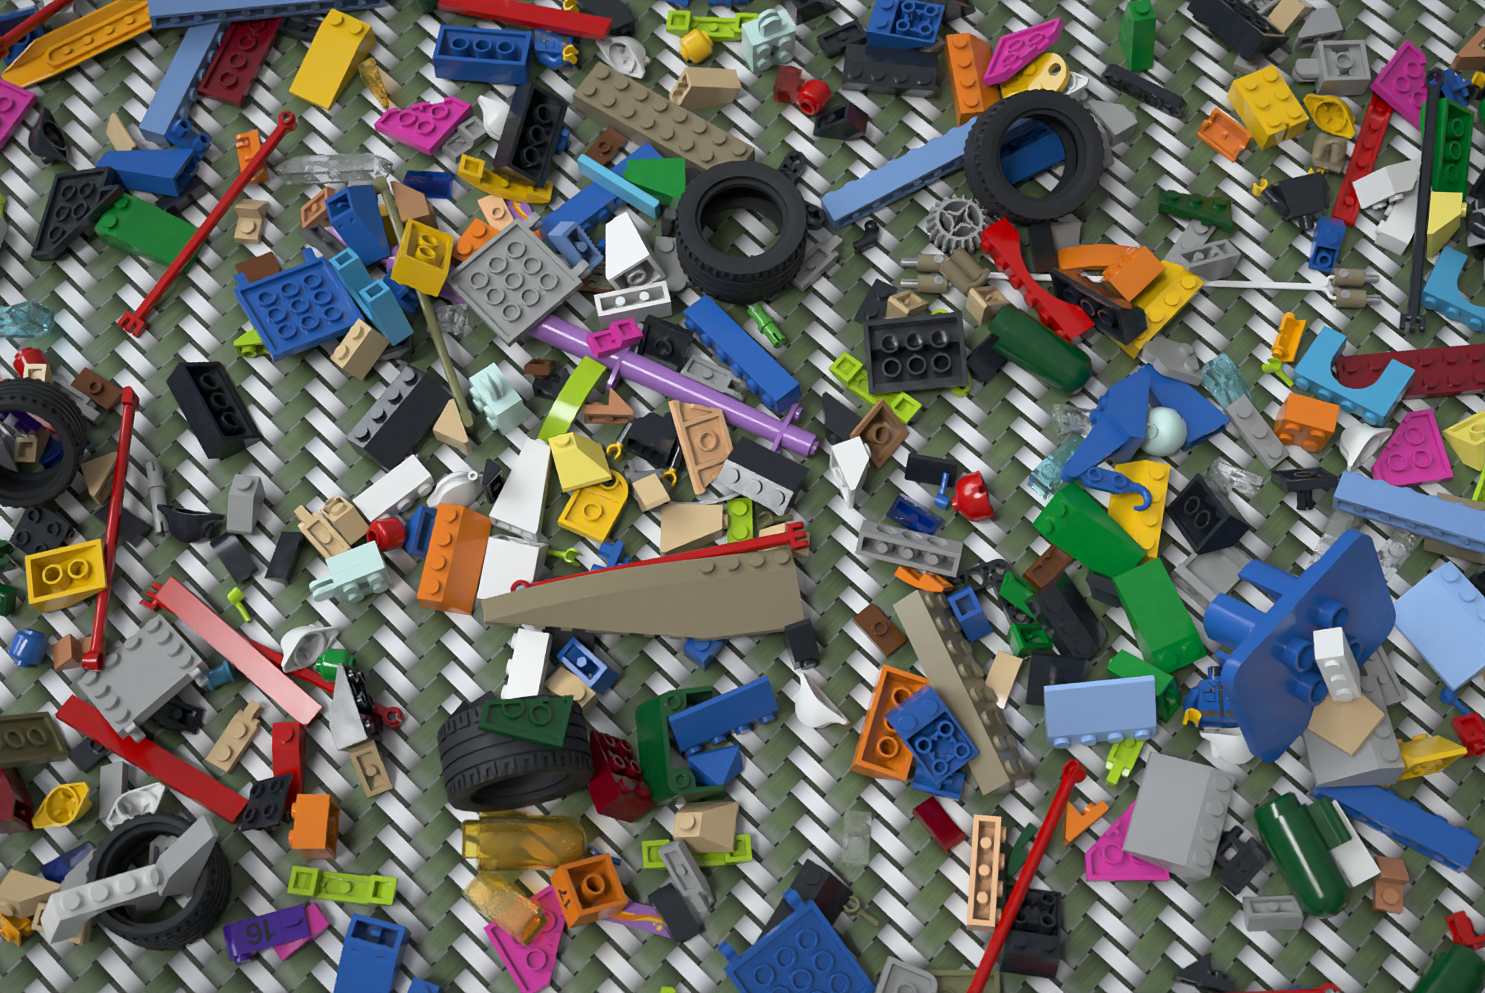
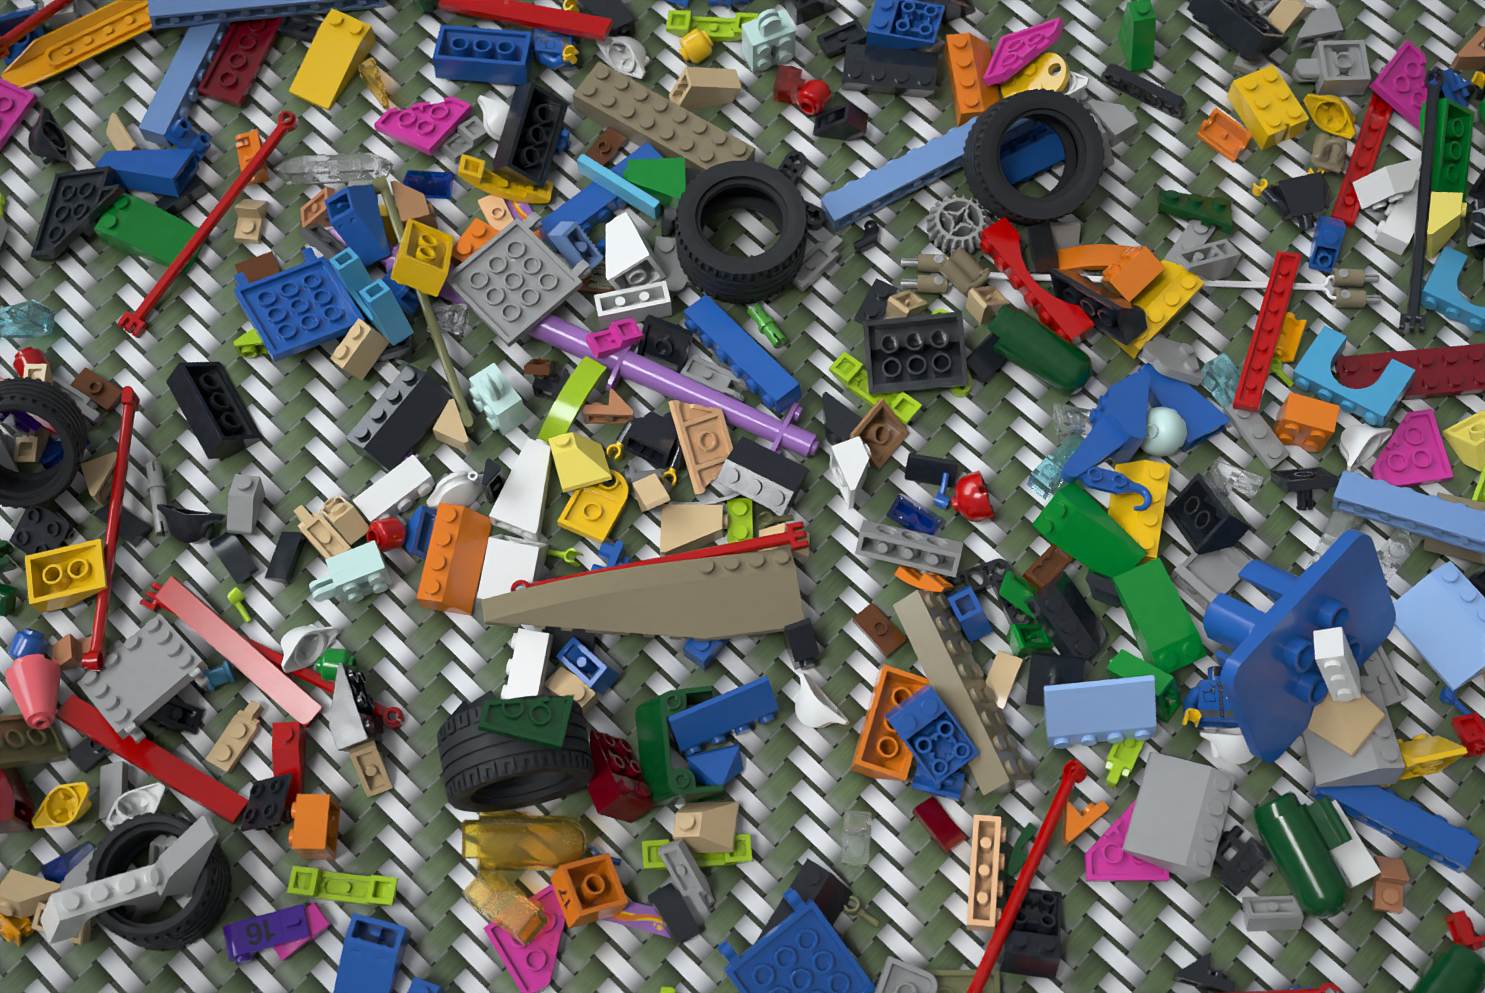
(35, 688): none -> coral cone
(1267, 332): none -> red tile

